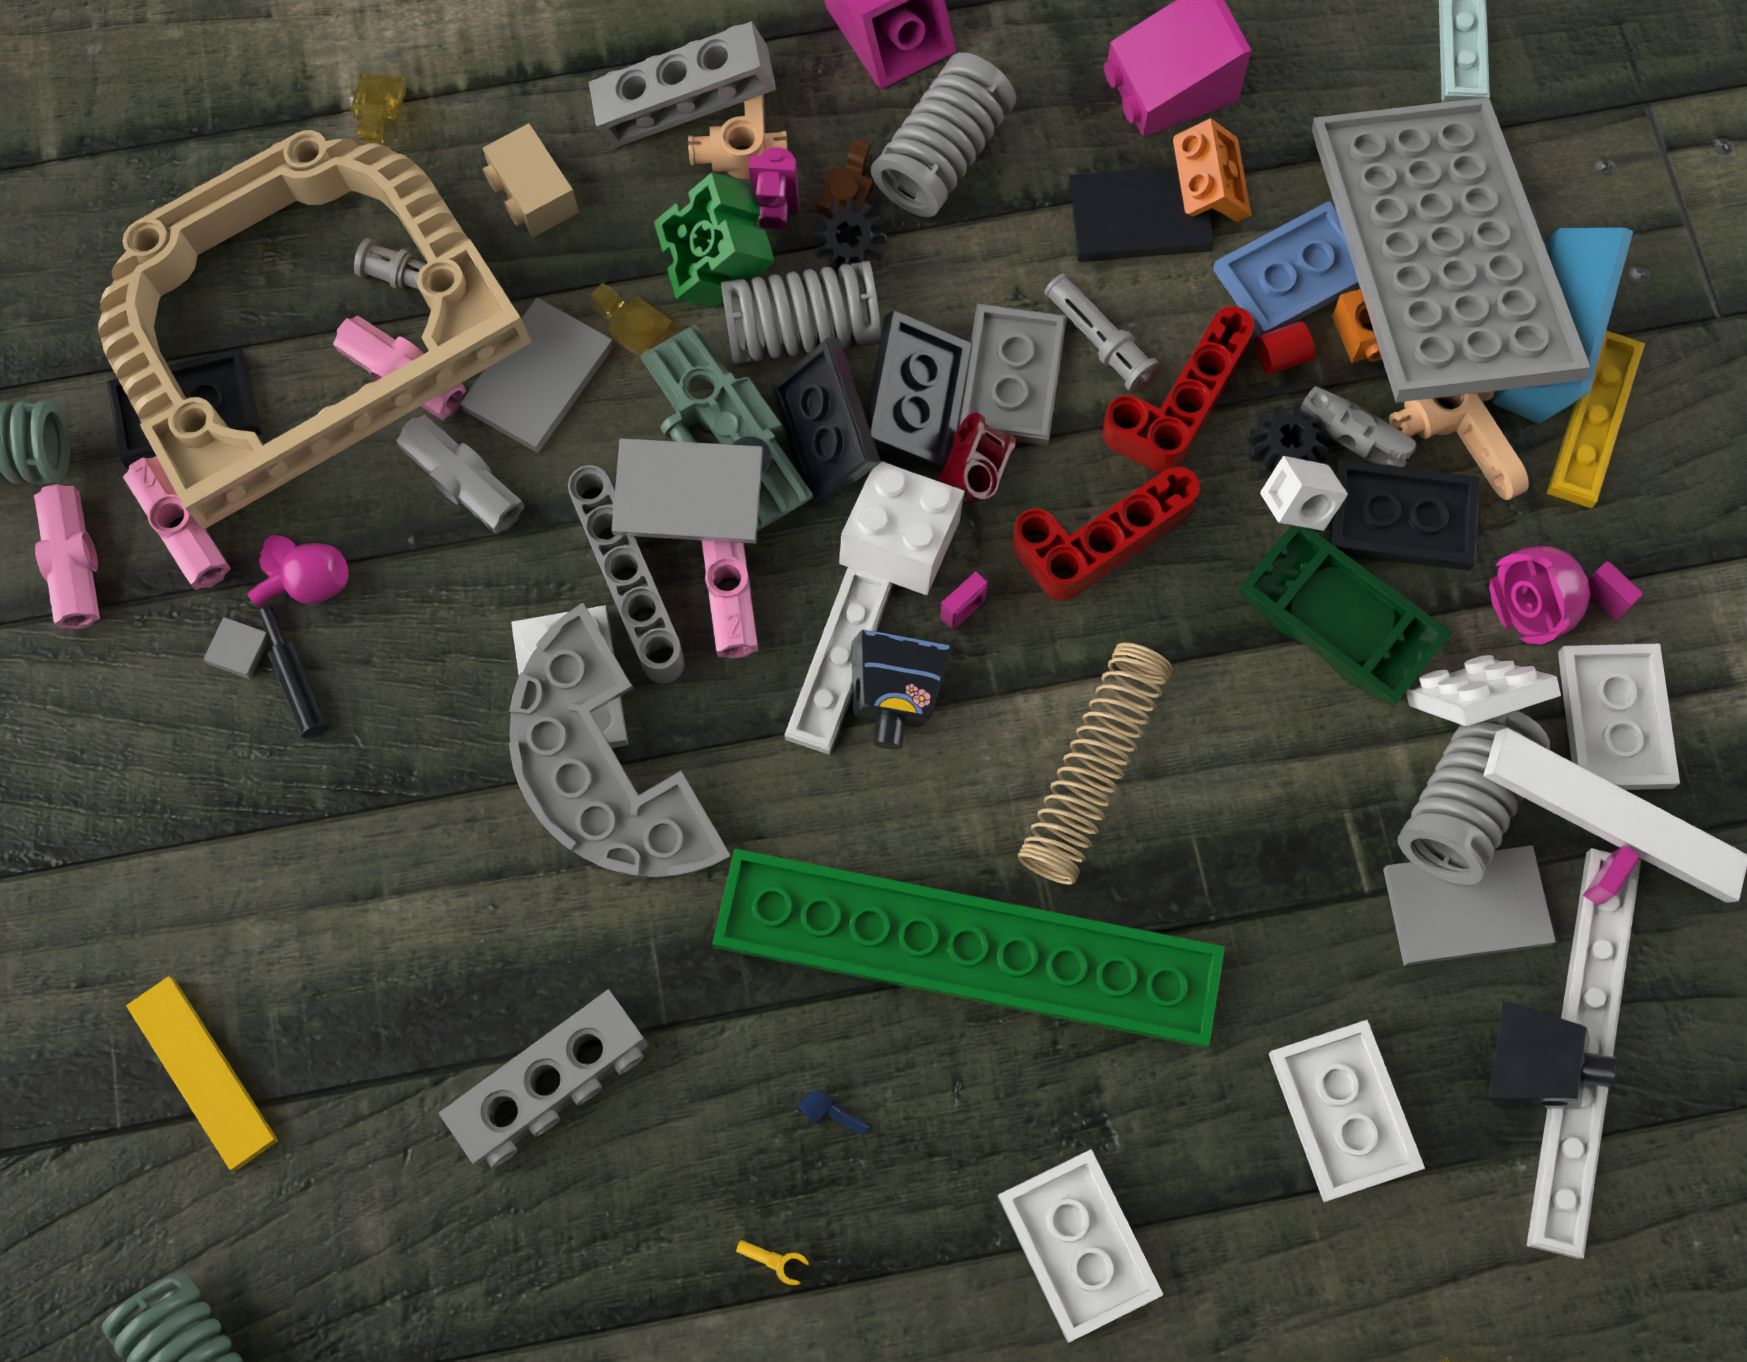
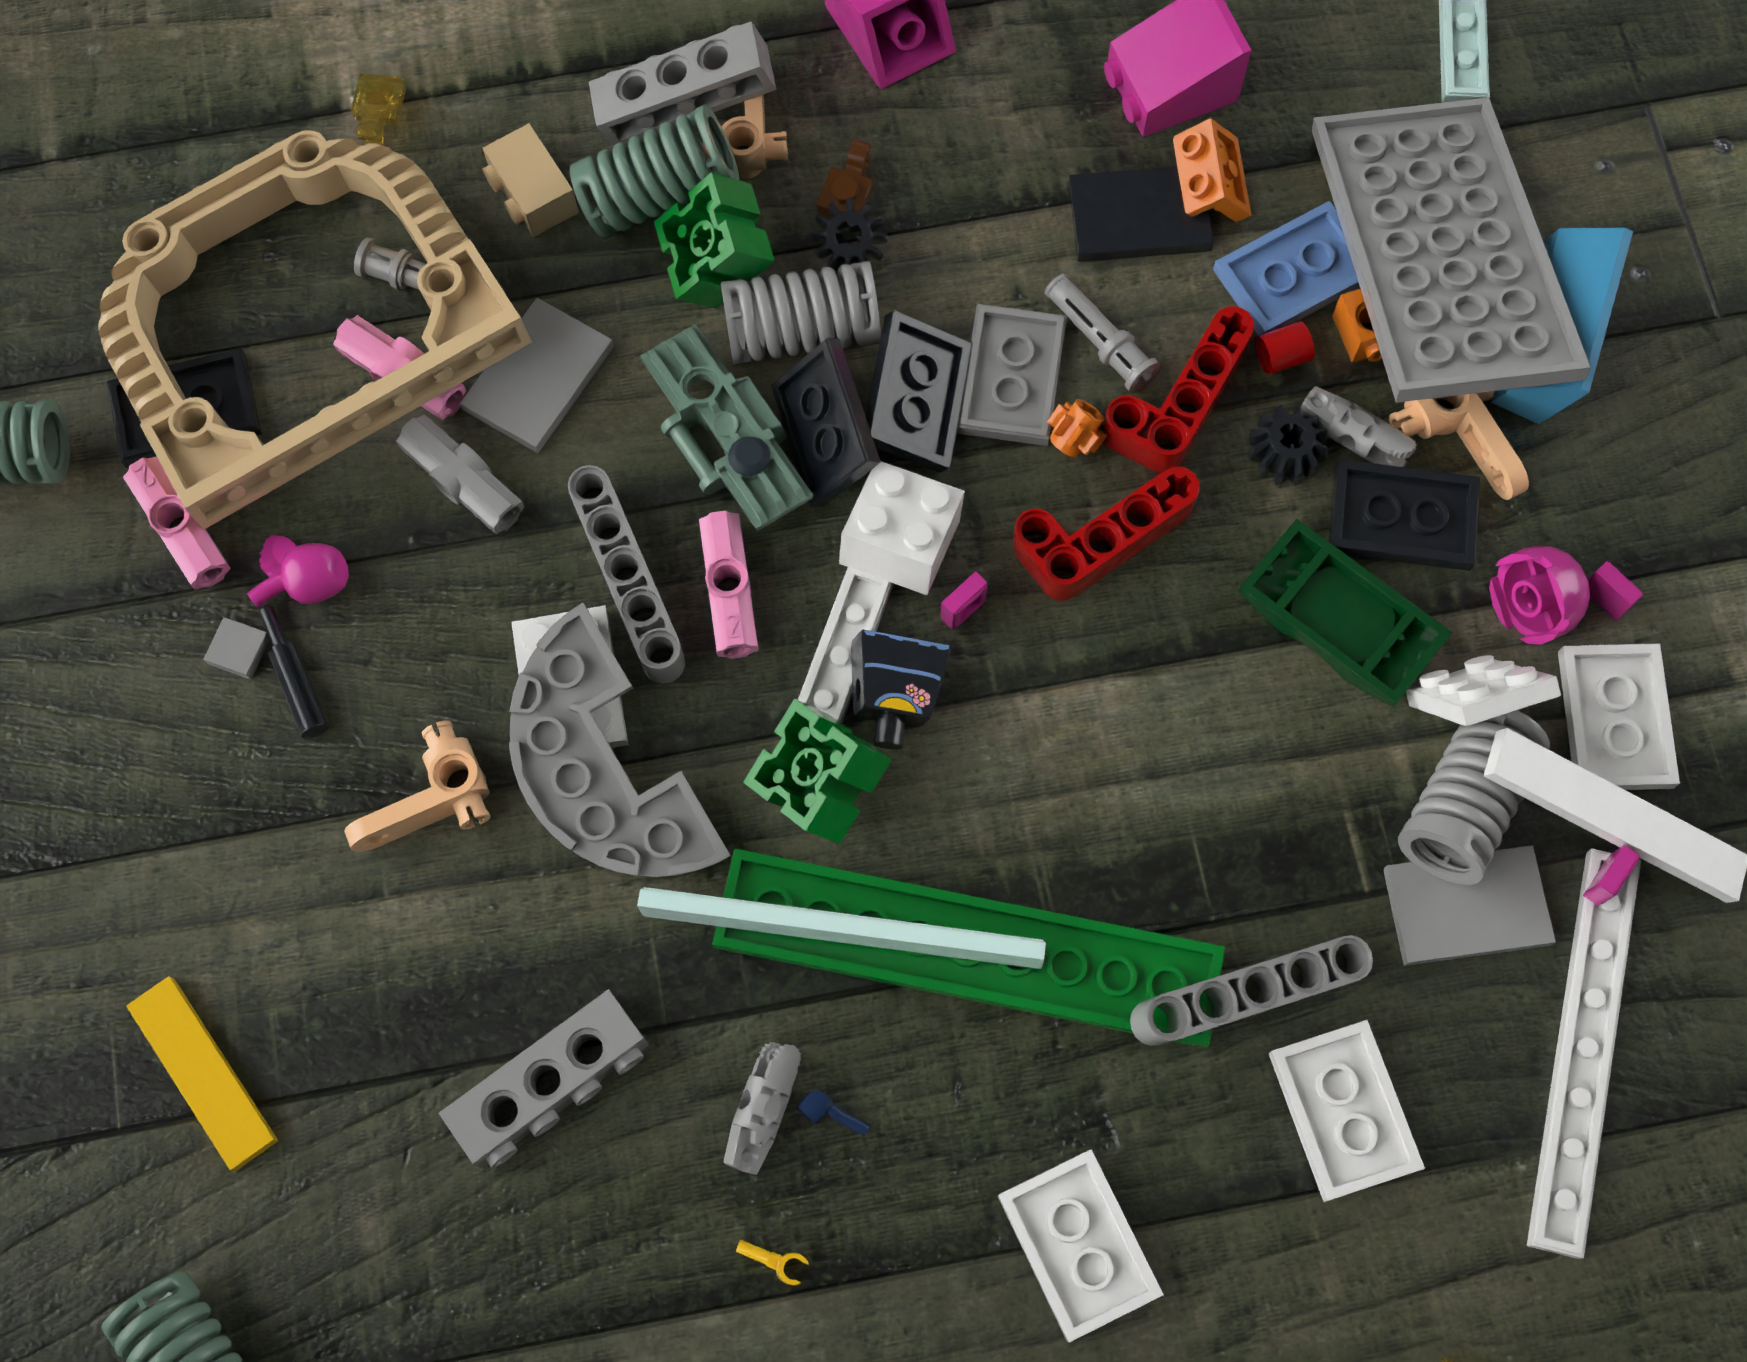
(66, 557): bright pink piece -> none
(442, 759): none -> light nougat piece
(633, 325): clear yellow plate -> none
(647, 167): none -> sand green piece
(687, 490): light grey tile -> none
(762, 1107): none -> light grey hinge
(775, 186): dark pink hips -> none
(817, 771): none -> green brick
(842, 927): none -> light aqua tile
(944, 134): light grey piece -> none
(977, 454): dark red piece -> none
(1052, 861): tan piece -> none
(1076, 428): none -> orange gear
(1273, 984): none -> light grey beam
(1303, 493): white brick -> none
(1544, 1061): black torso -> none
(1596, 423): yellow tile -> none

